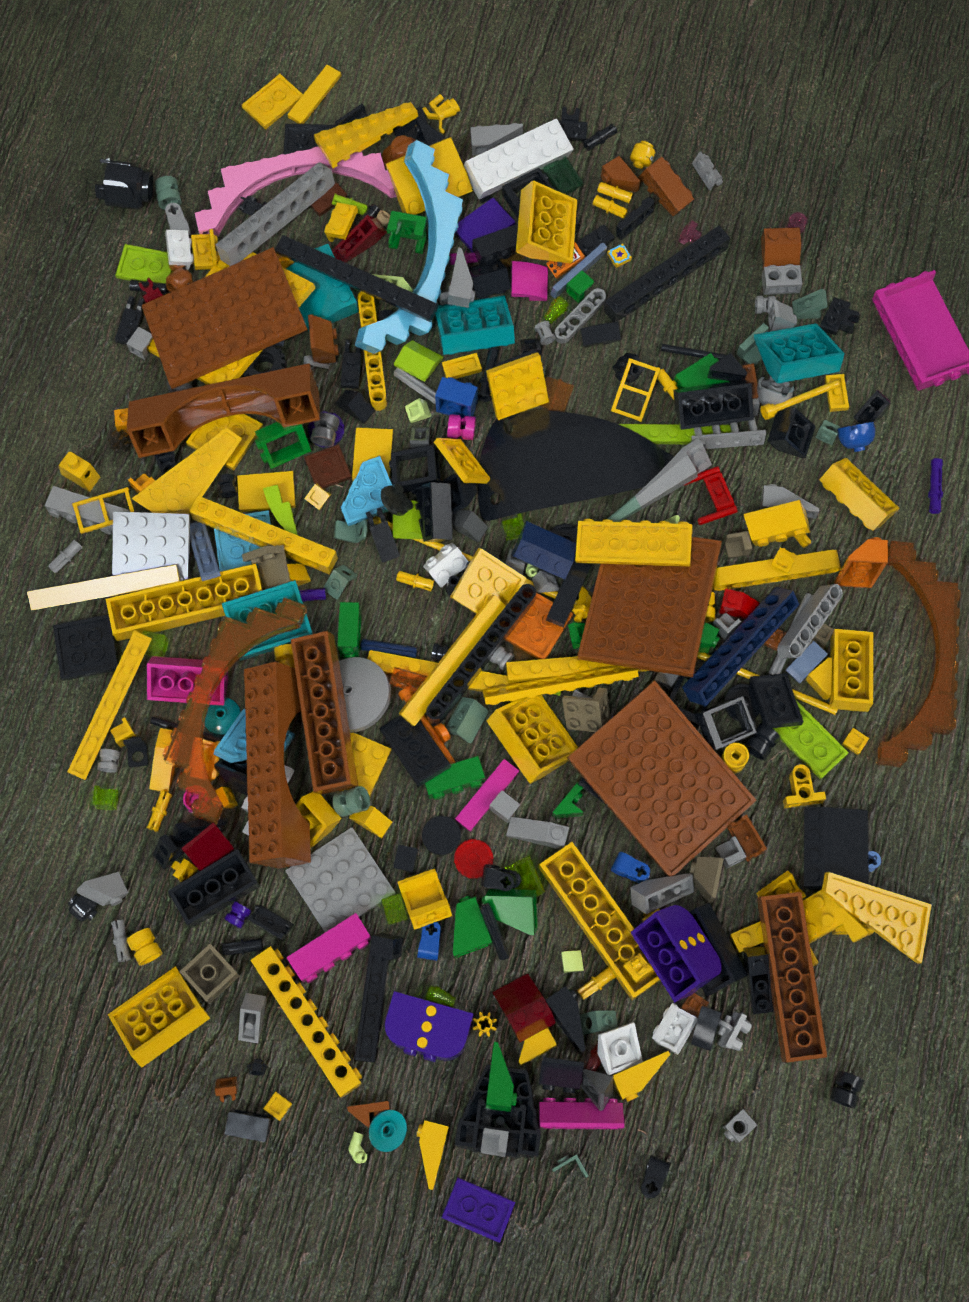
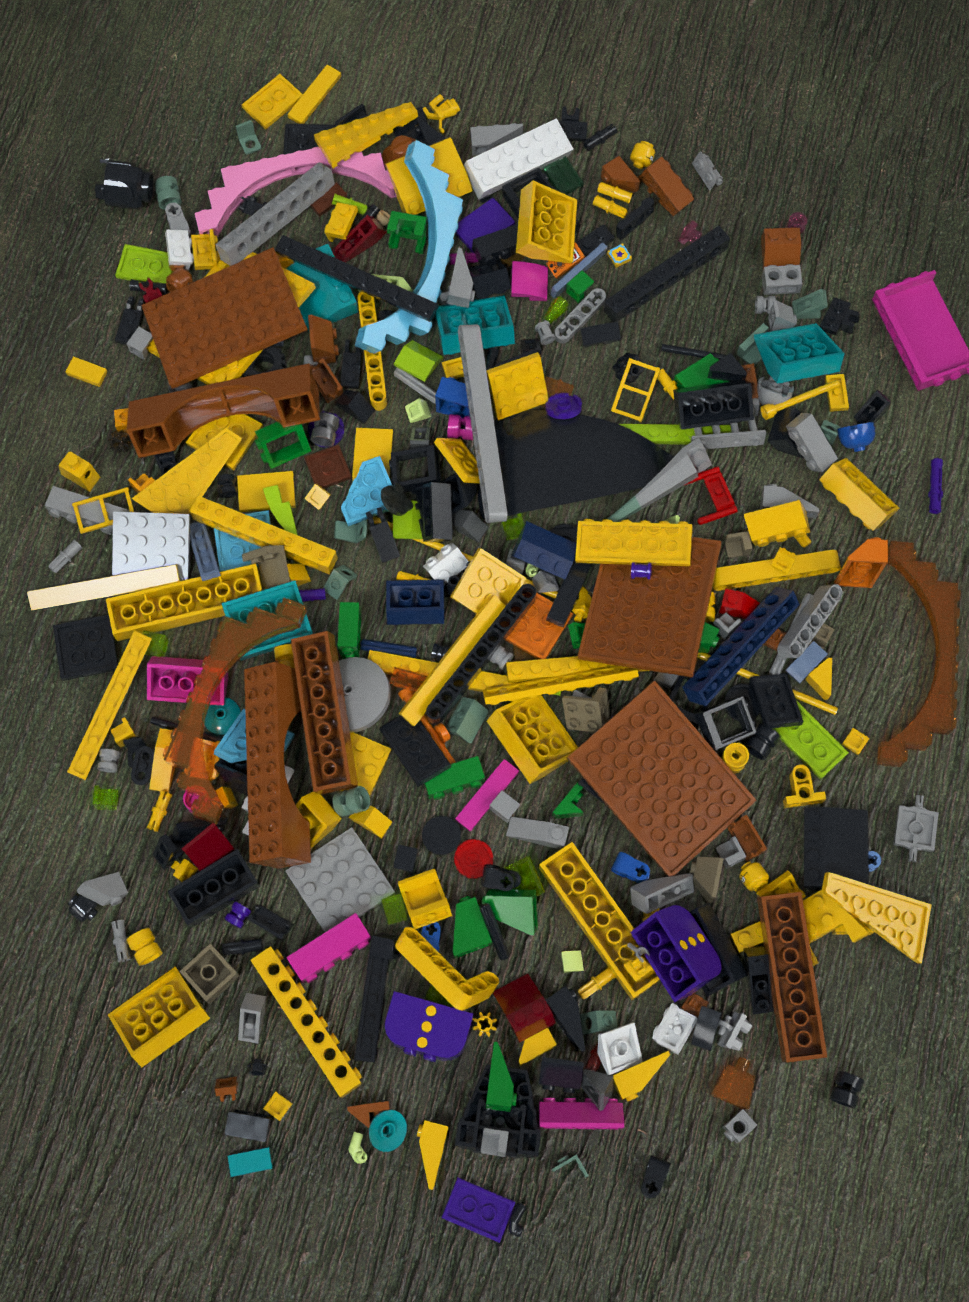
(86, 371): none -> yellow tile
(141, 765): none -> black plate
(247, 133): none -> sand green bracket
(250, 1162): none -> teal tile
(326, 381): none -> dark orange hinge
(415, 602): none -> dark blue slope
(442, 975): none -> yellow beam
(482, 423): none -> light grey beam
(515, 1218): none -> black arm
(563, 406): none -> dark purple tile
(639, 951): none -> light grey hand
(641, 570): none -> dark purple bush
(735, 1085): none -> clear orange torso
(753, 876): none -> yellow head
(811, 442): none -> light grey brick
(851, 670): yellow brick -> none
(915, 828): none -> light grey plate

